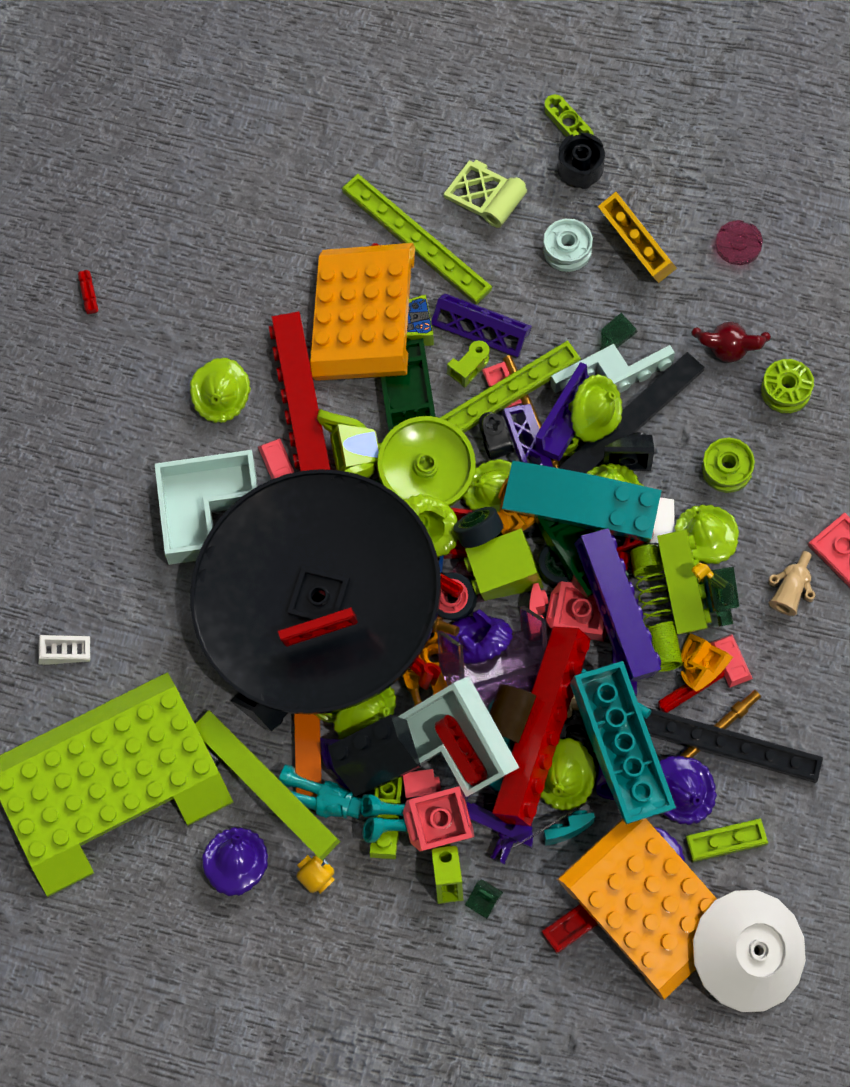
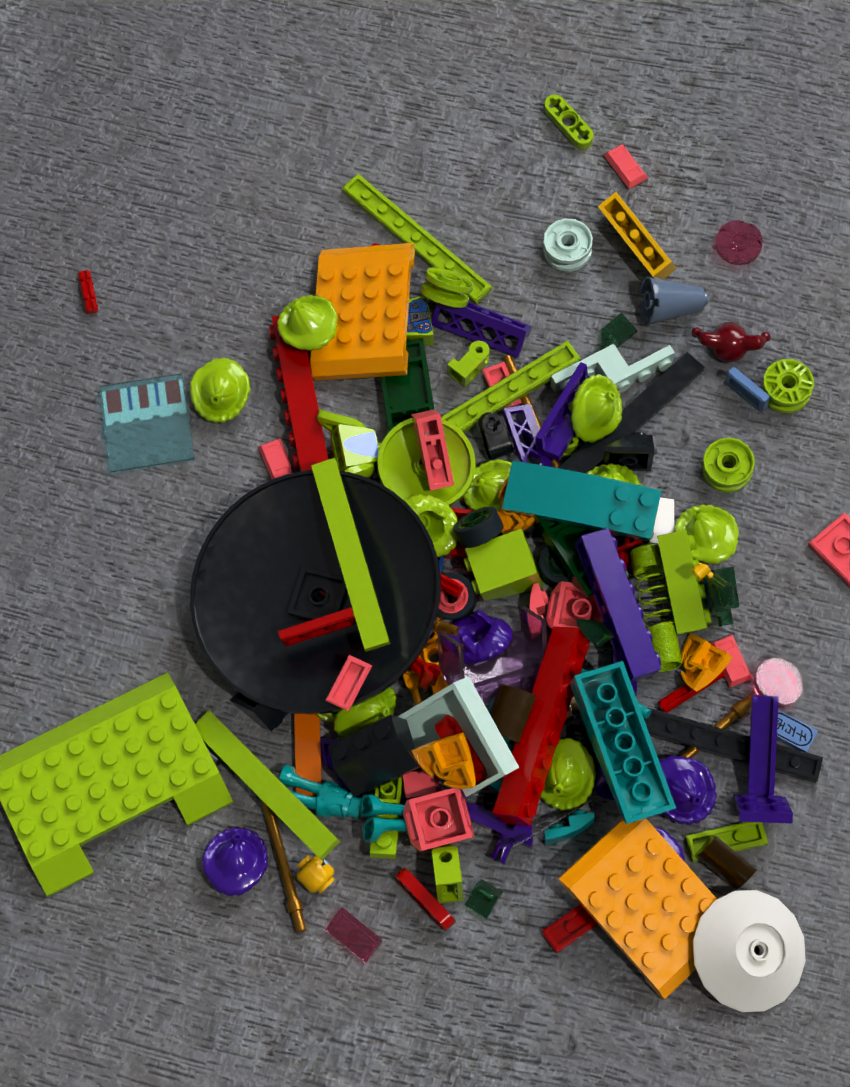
(54, 641): white slope -> none
(146, 422): none -> clear light blue piece
(195, 489): light aqua piece -> none
(294, 904): none -> pearl gold bar
(308, 322): none -> lime piece
(348, 683): none -> coral tile
(350, 555): none -> lime tile
(354, 935): none -> clear pink slope
(424, 899): none -> red beam
(433, 449): none -> coral slope
(447, 287): none -> lime wheel
(449, 760): none -> light orange brick
(501, 200): yellowish green piece -> none
(581, 160): black brick -> none
(594, 631): none -> clear green slope
(625, 166): none -> coral tile
(669, 299): none -> sand blue cone
(725, 862): none -> dark brown brick
(747, 389): none -> medium blue tile
(760, 802): none -> dark purple bracket
(778, 679): none -> clear pink tile
(794, 732): none -> medium blue tile
(795, 578): tan piece -> none

